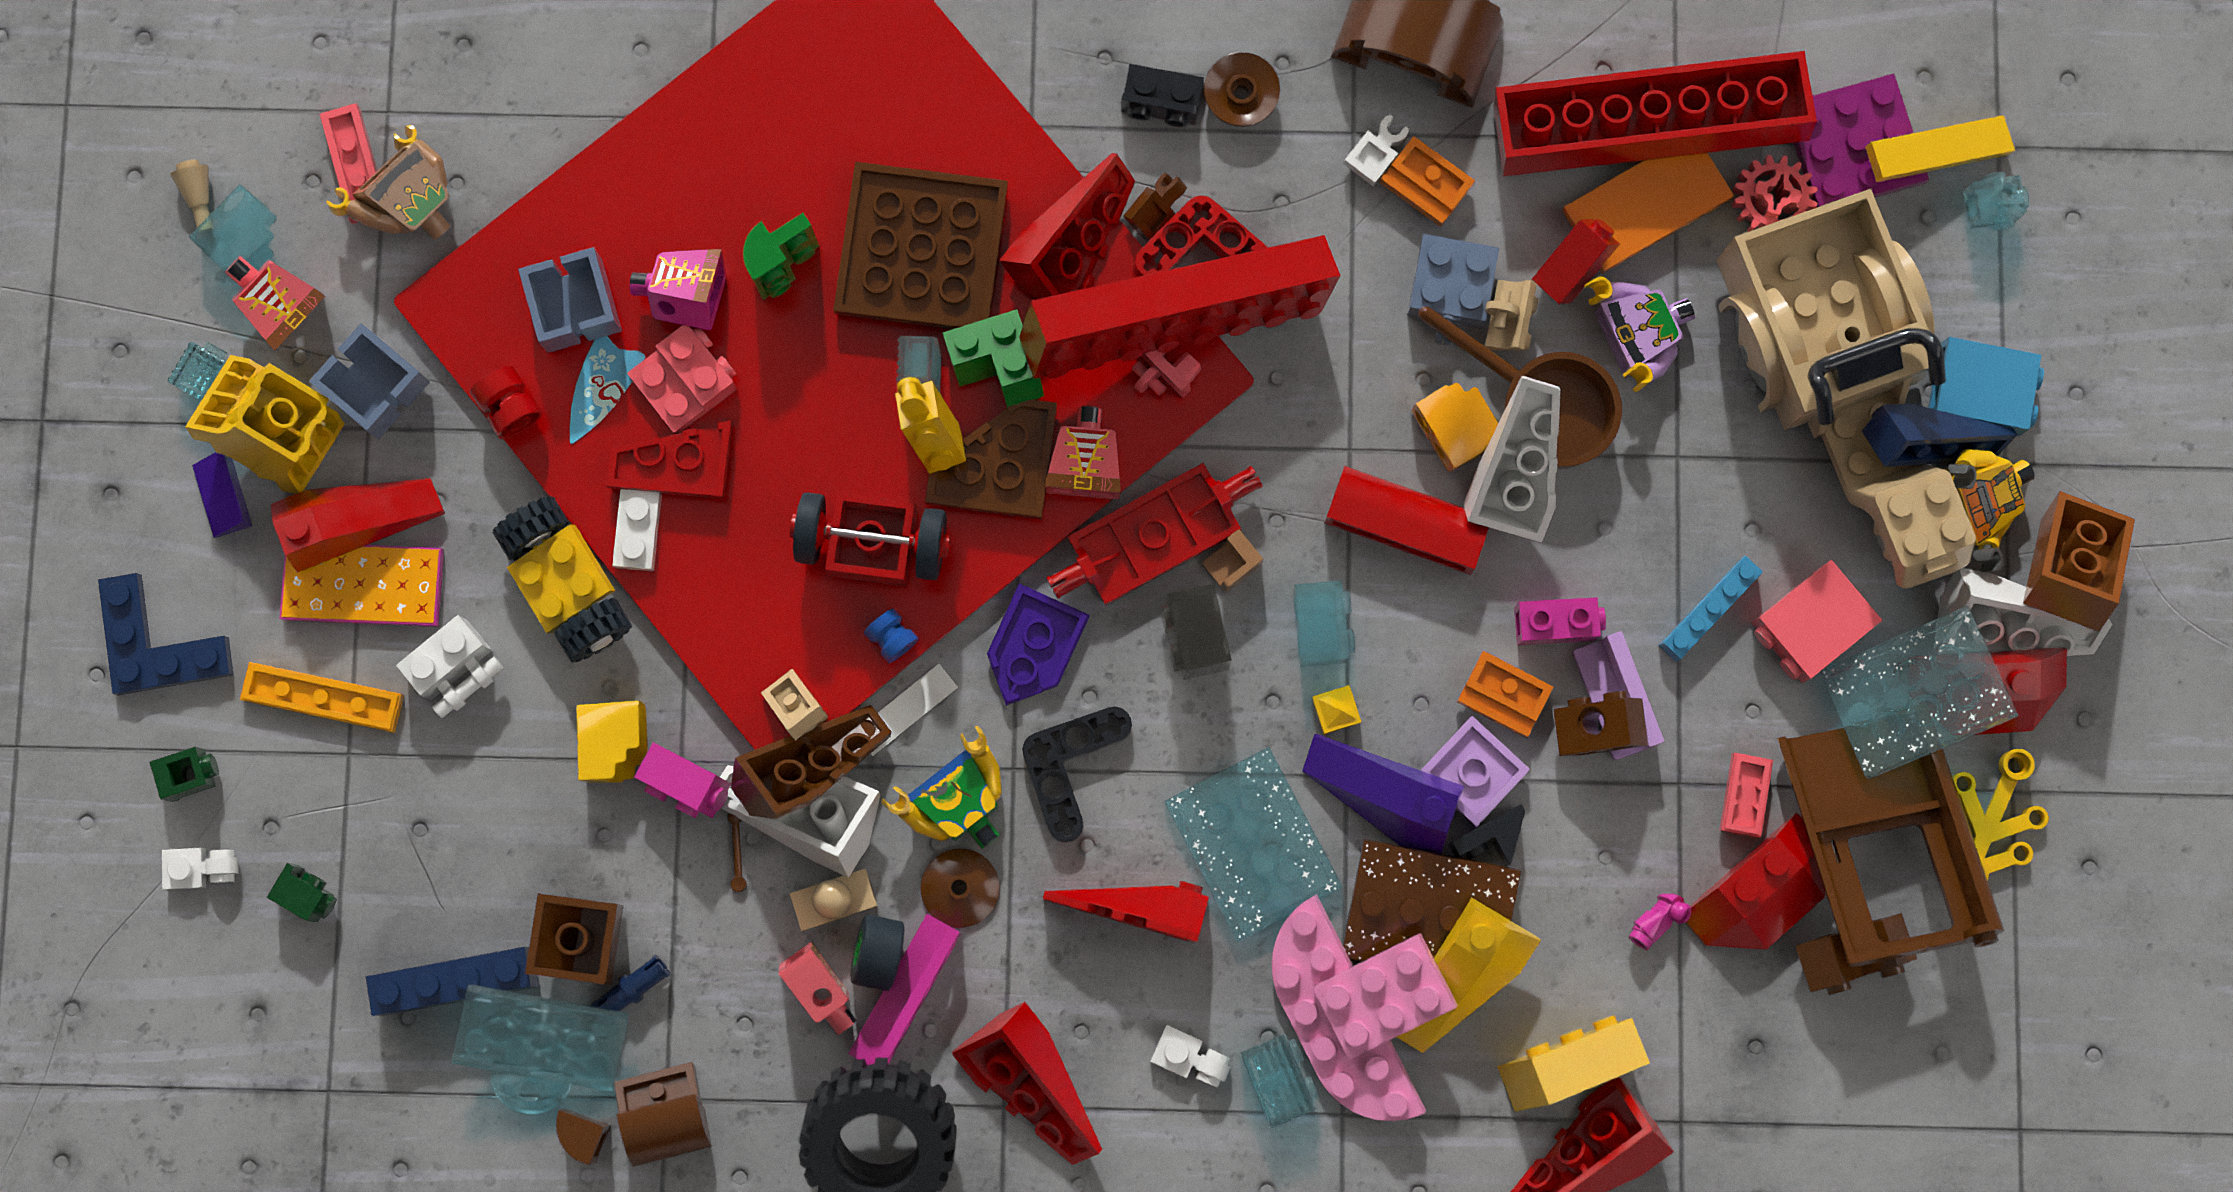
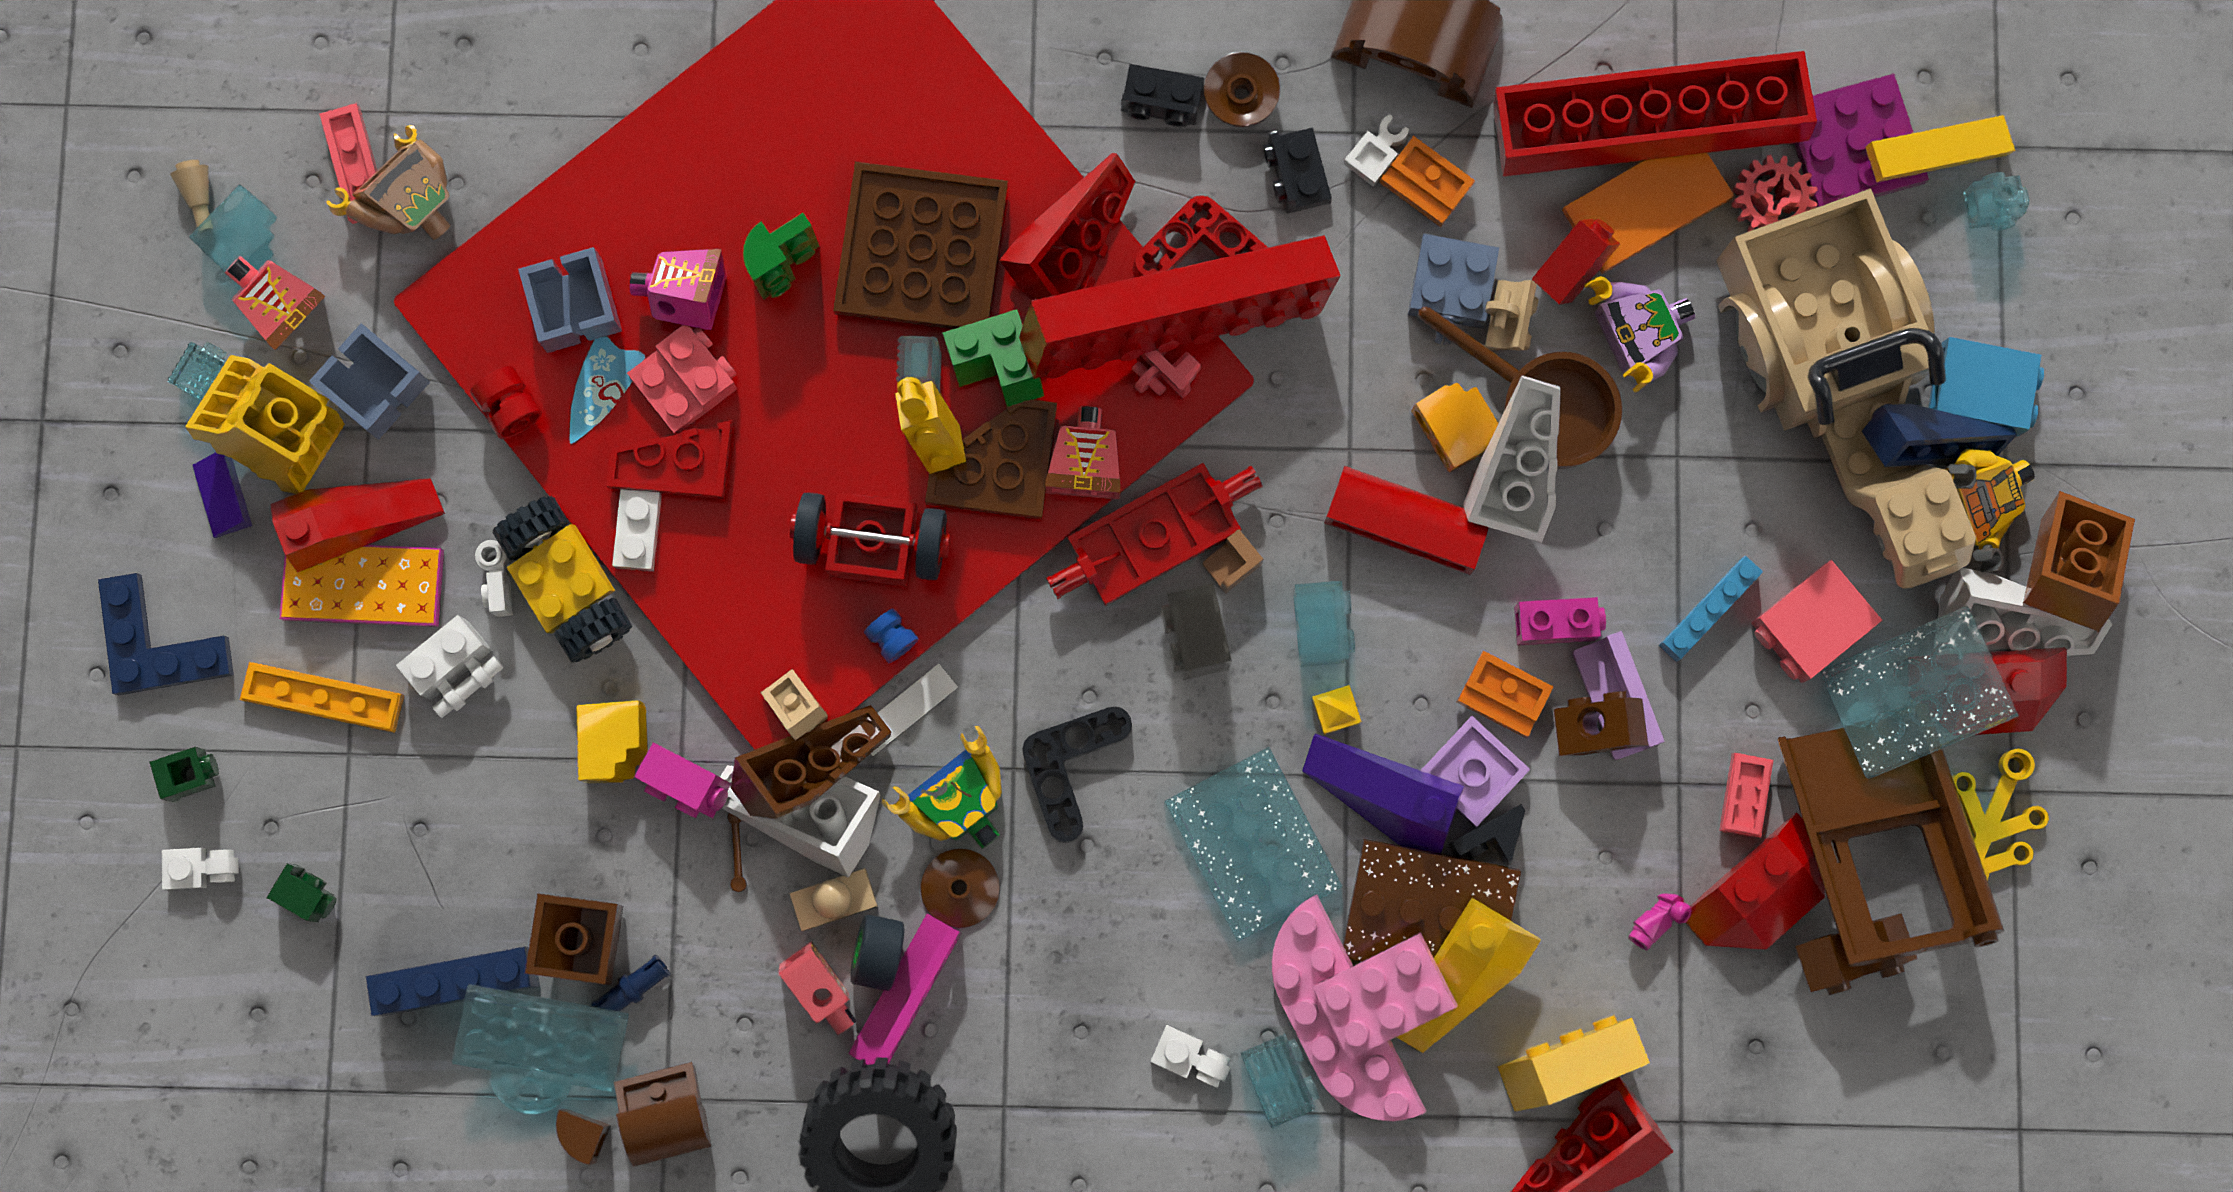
(497, 591): none -> white plate
(1024, 1068): red wedge -> none
(1034, 644): dark purple tile -> none
(1153, 206): reddish brown plate -> none
(1160, 909): red wedge -> none
(1298, 170): none -> black bracket

